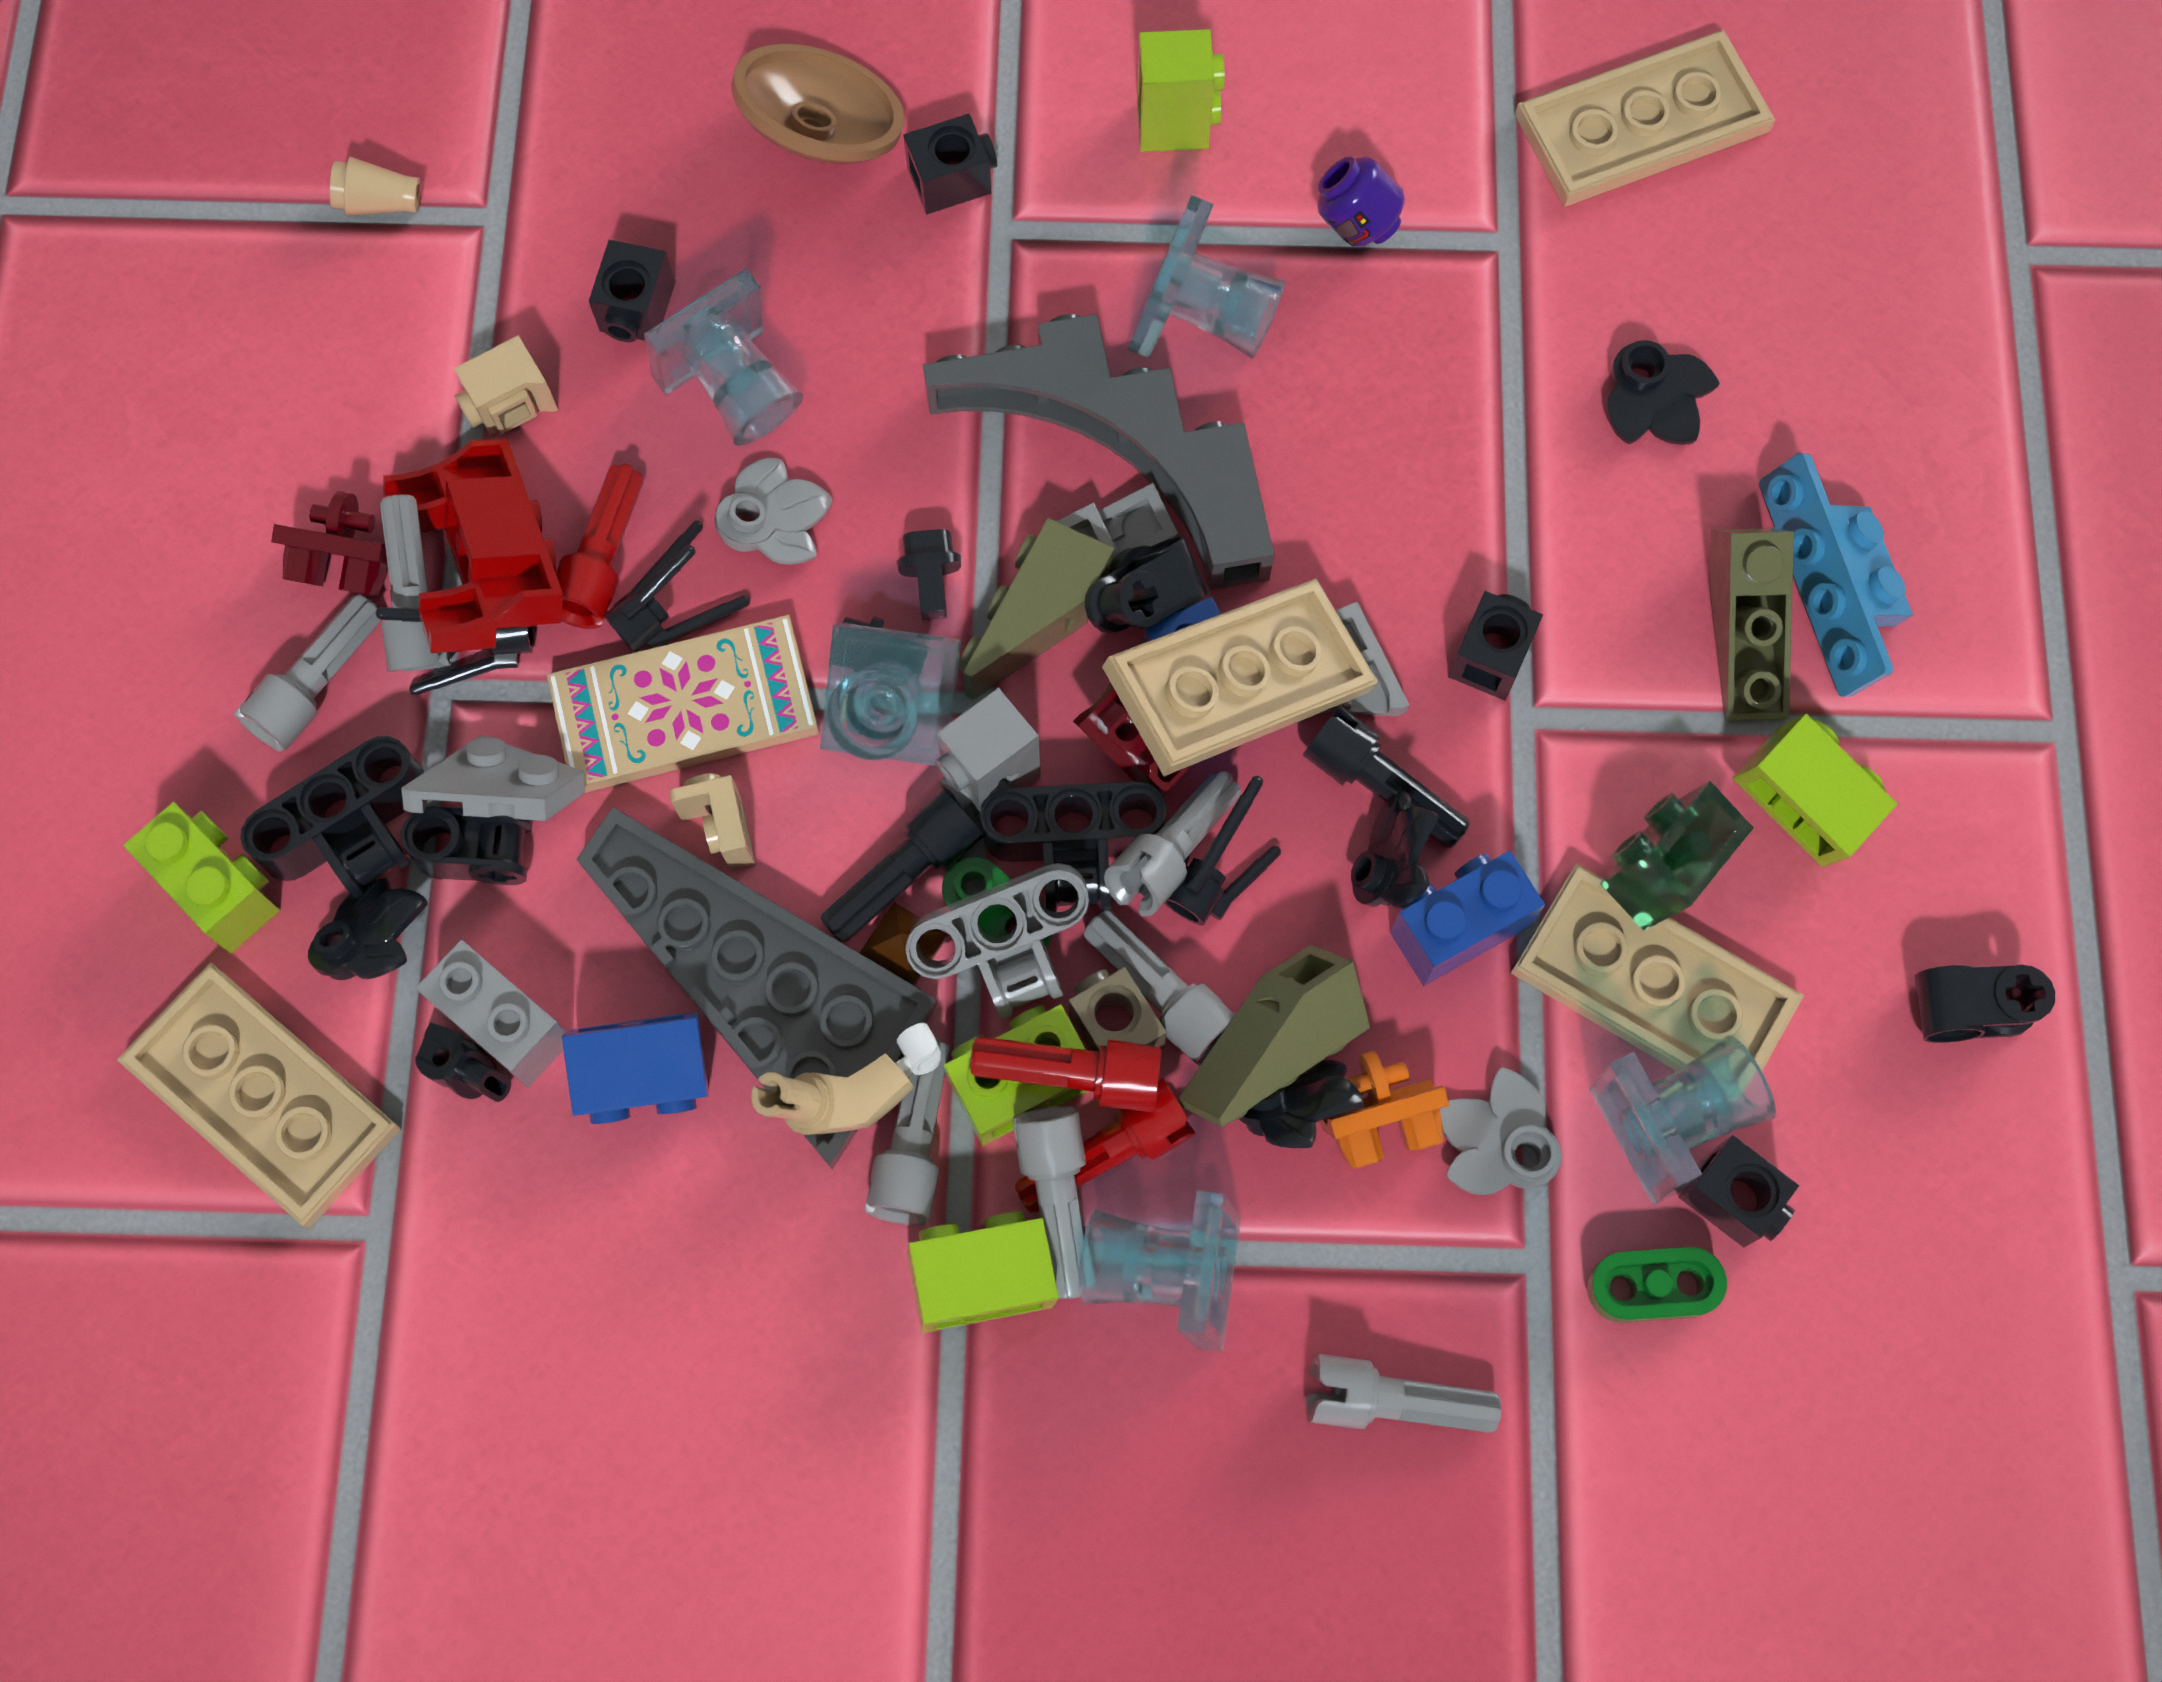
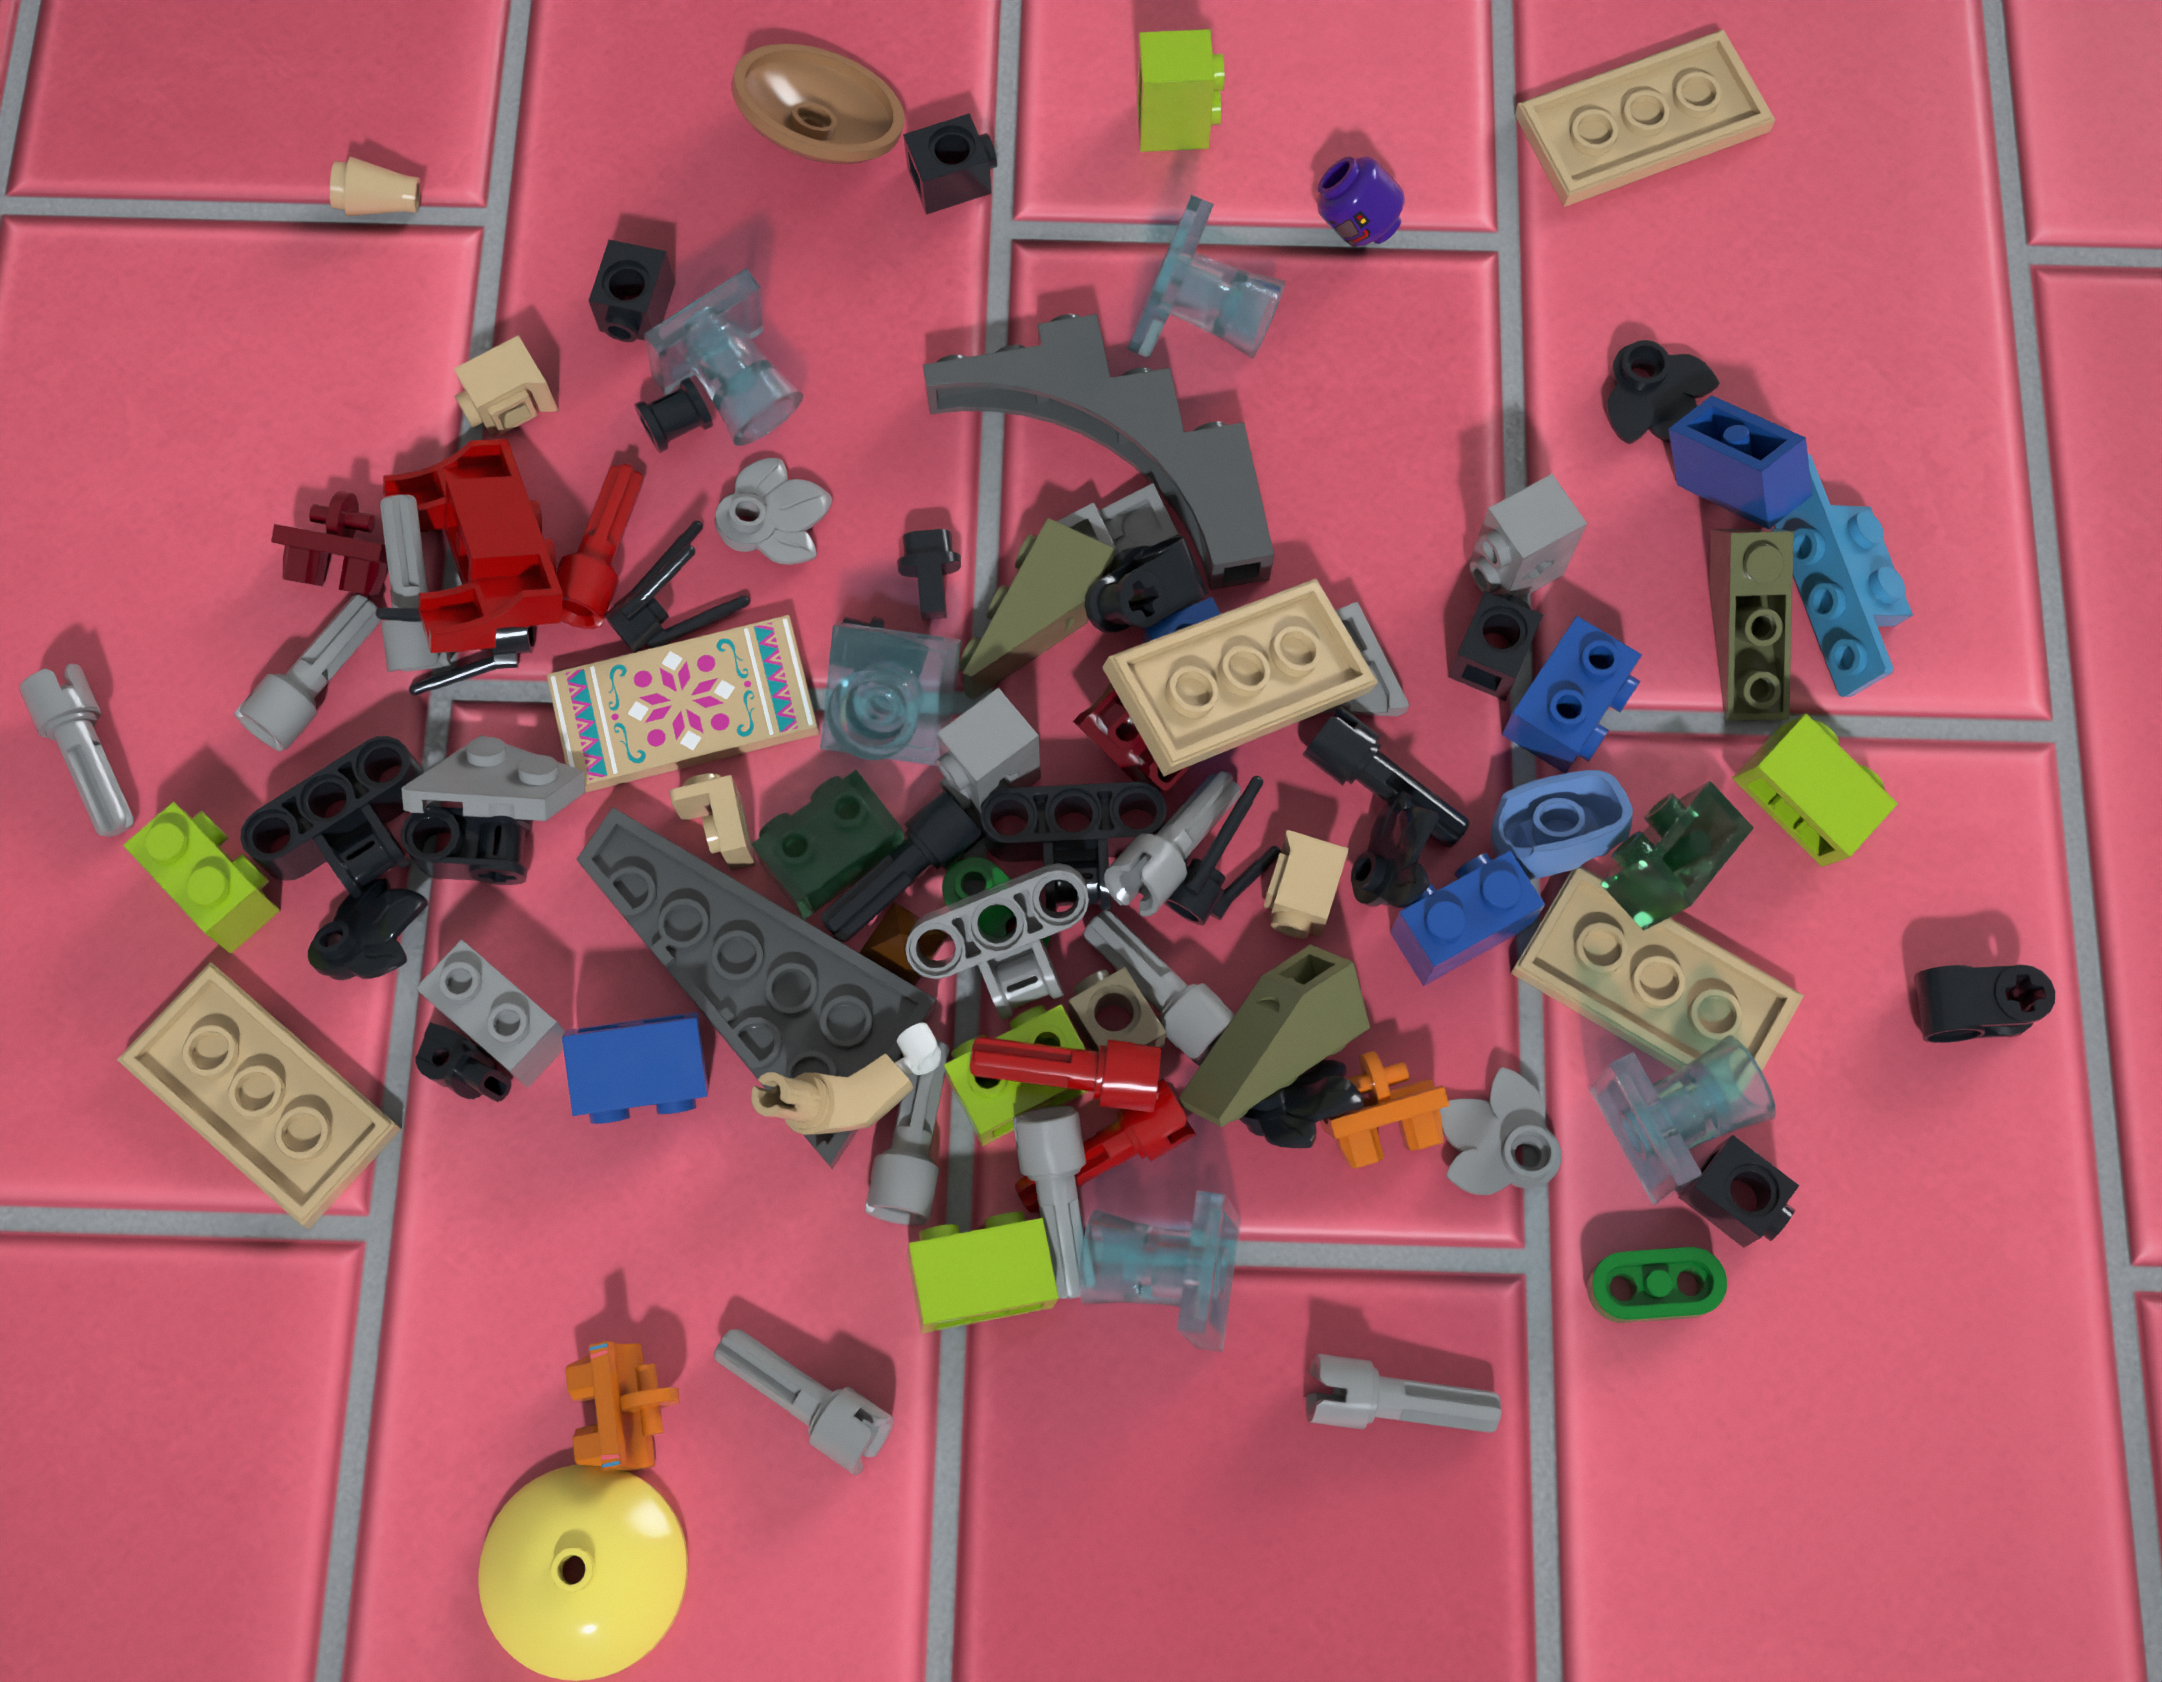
(69, 717): none -> light grey piece
(625, 1404): none -> orange hips
(630, 1581): none -> light yellow dish
(673, 414): none -> black bush
(827, 842): none -> clear green brick
(838, 1421): none -> light grey piece
(1304, 884): none -> tan window
(1526, 540): none -> light grey brick
(1561, 821): none -> medium blue piece
(1572, 694): none -> blue brick
(1741, 461): none -> blue brick

